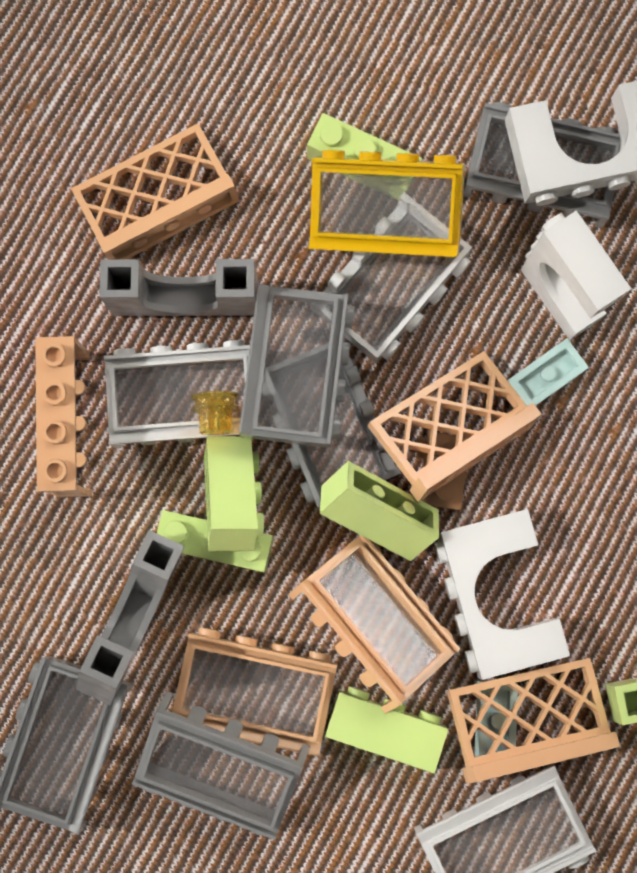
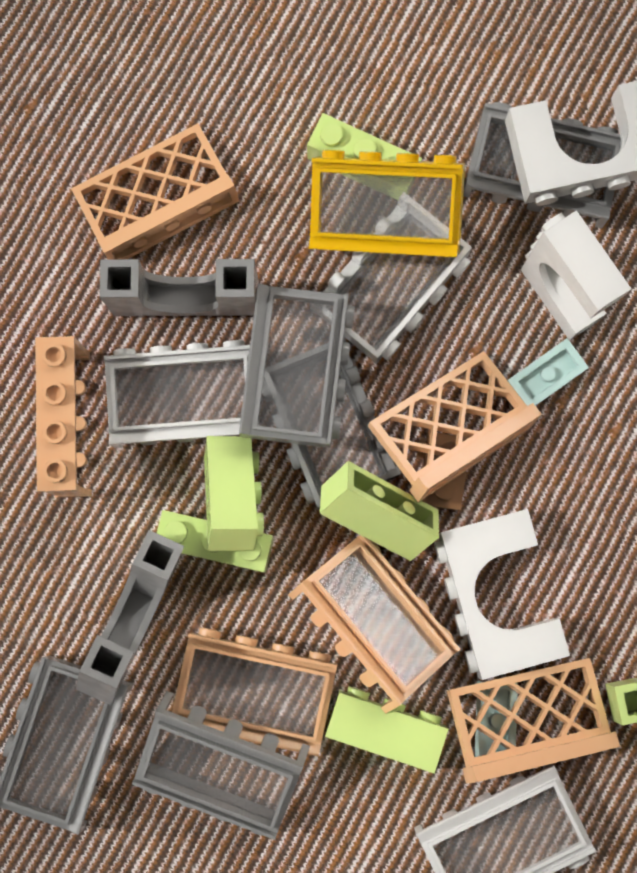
(215, 411): clear yellow piece -> none

